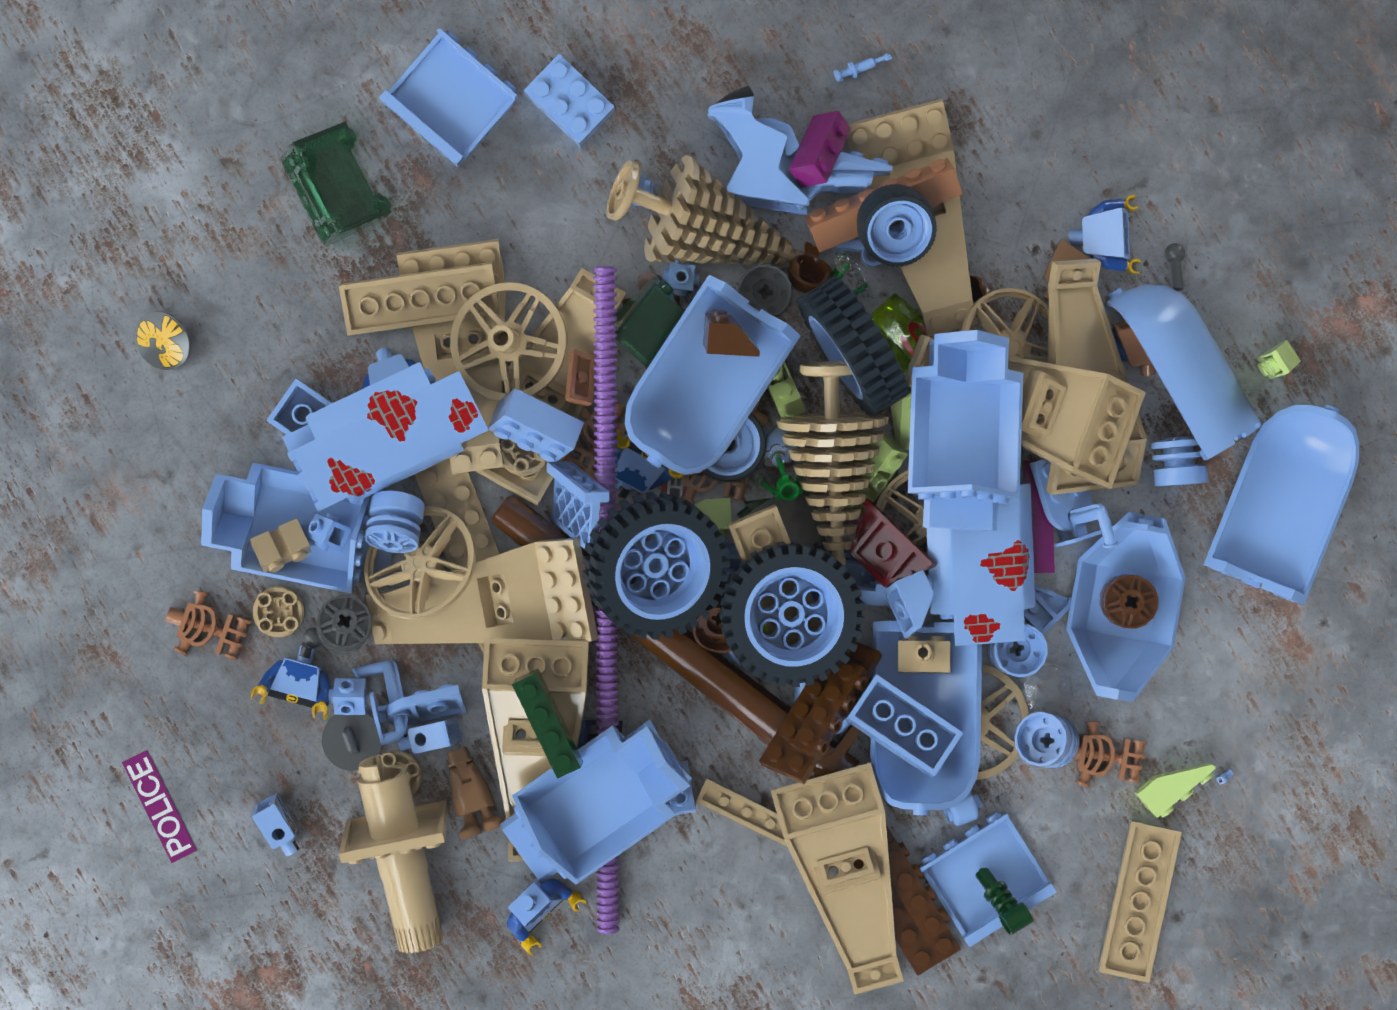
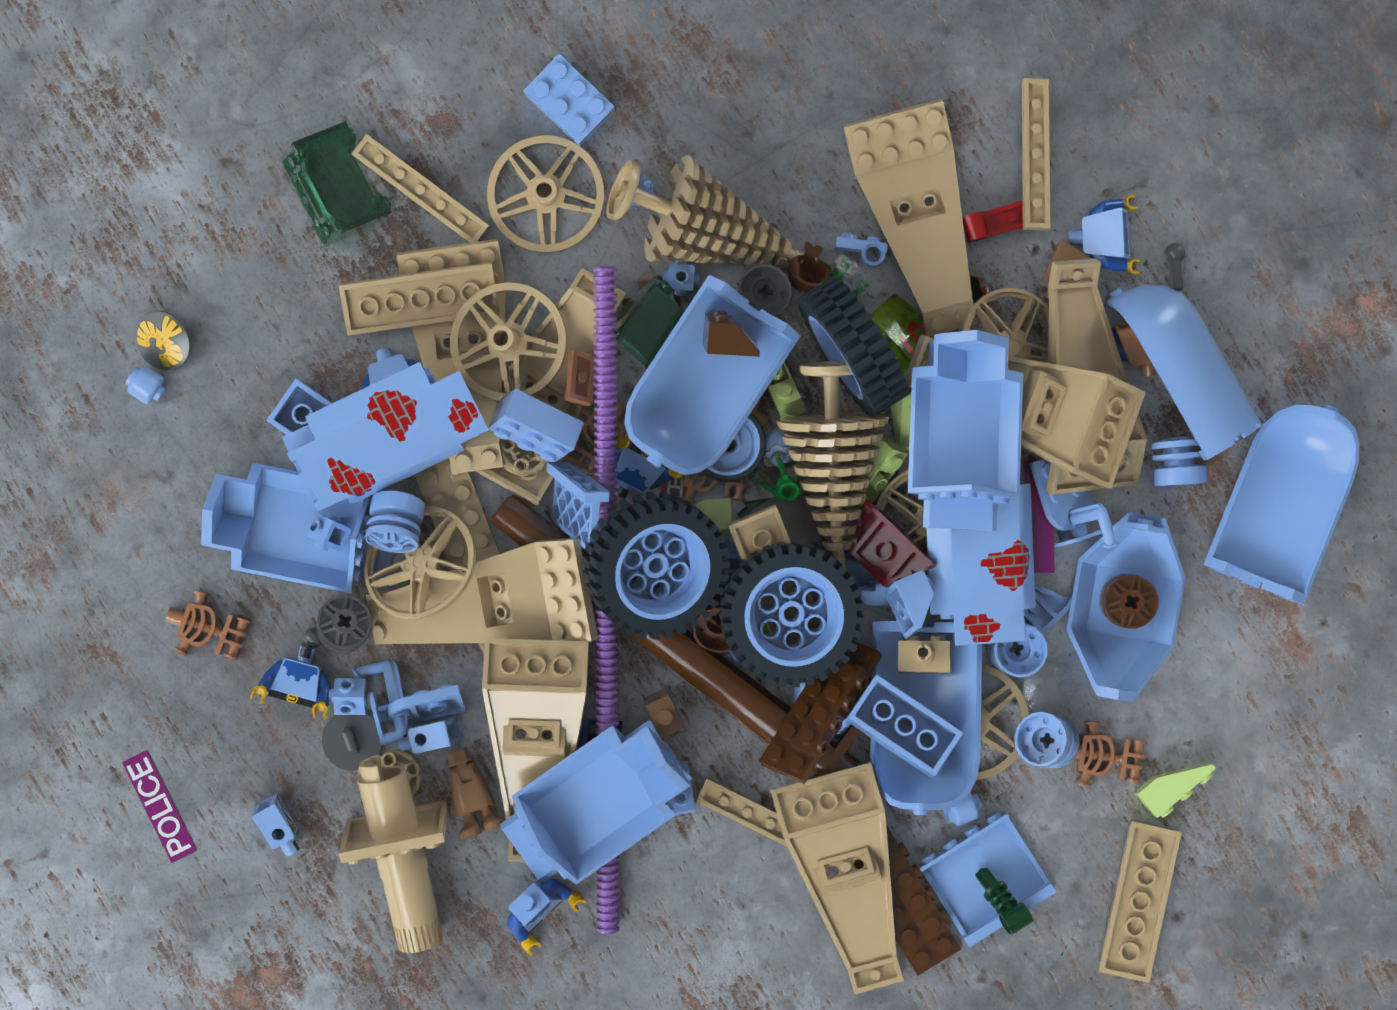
(145, 384): none -> light blue head
(278, 611): tan tile -> none
(281, 546): tan brick -> none
(420, 189): none -> tan plate
(450, 97): light blue panel -> none
(545, 193): none -> tan wheel
(547, 723): dark green brick -> none
(664, 714): none -> medium nougat torso
(766, 153): light blue piece -> none
(819, 149): magenta brick -> none
(838, 221): nougat brick -> none
(854, 69): light blue piece -> none
(899, 243): wheel -> none
(993, 222): none -> red plate
(1035, 154): none -> tan plate
(1223, 778): light blue piece -> none
(1278, 360): yellowish green slope -> none

